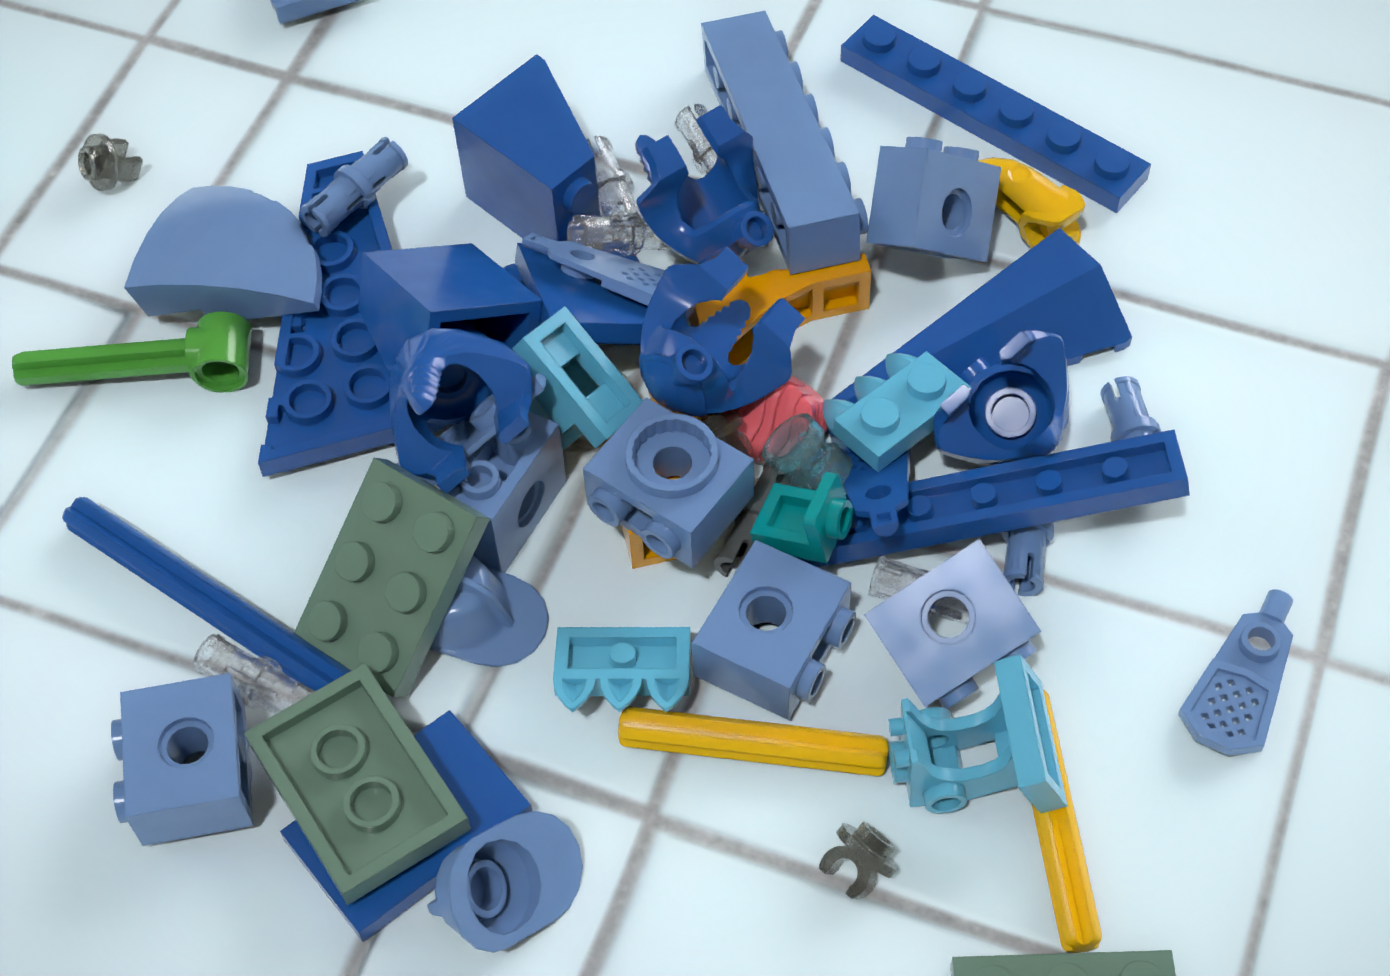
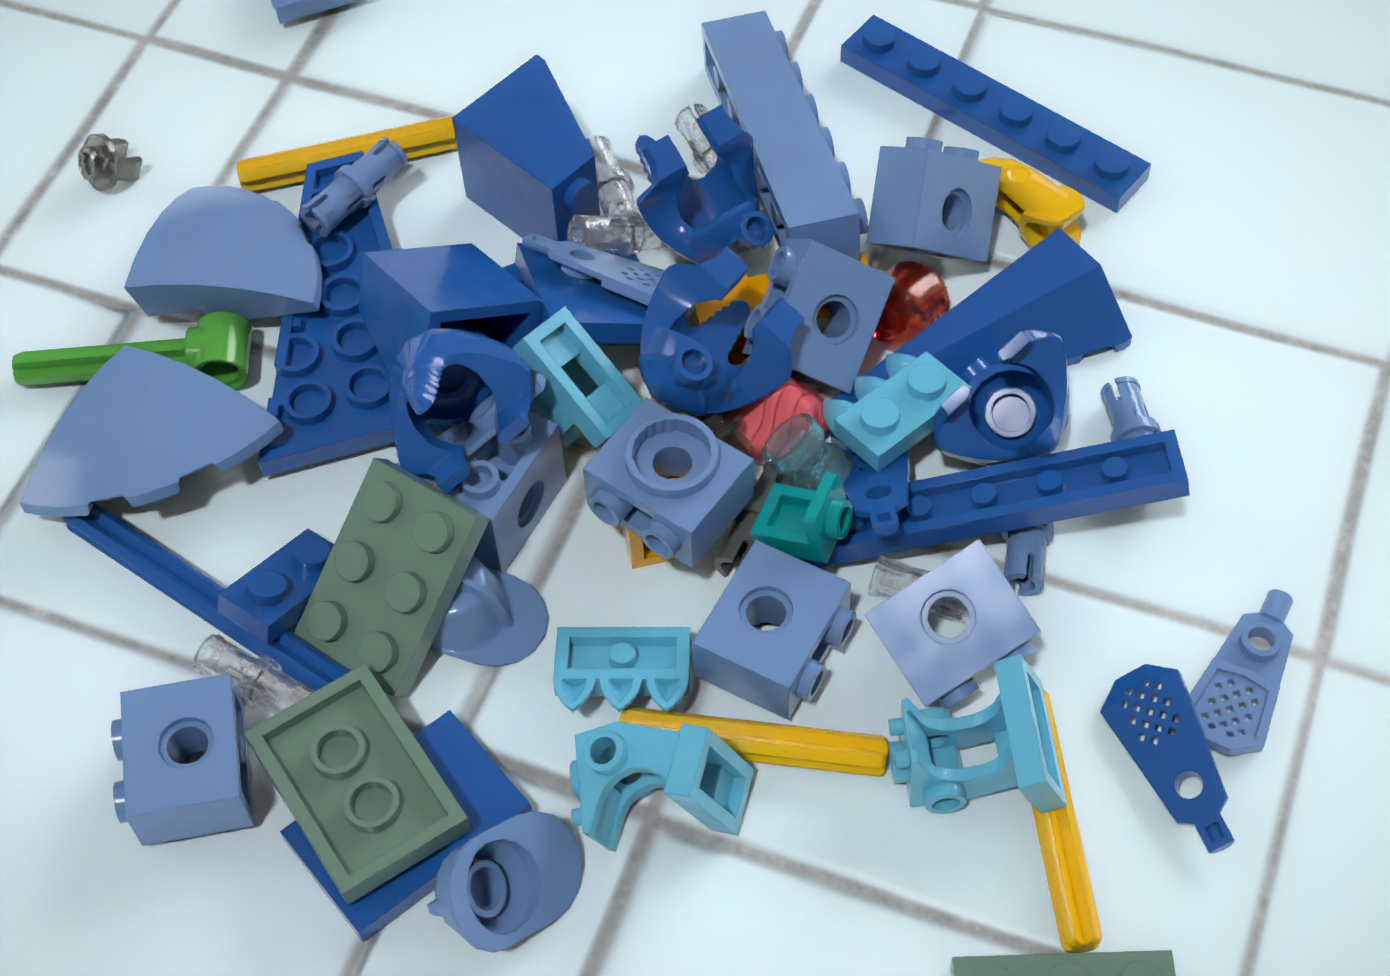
(141, 431): none -> medium blue brick
(277, 589): none -> blue plate
(290, 165): none -> yellow axle
(689, 764): none -> medium azure tile
(855, 293): none -> medium blue brick
(867, 850): clear smoke plate -> none
(913, 303): none -> clear red head
(1174, 755): none -> blue piece

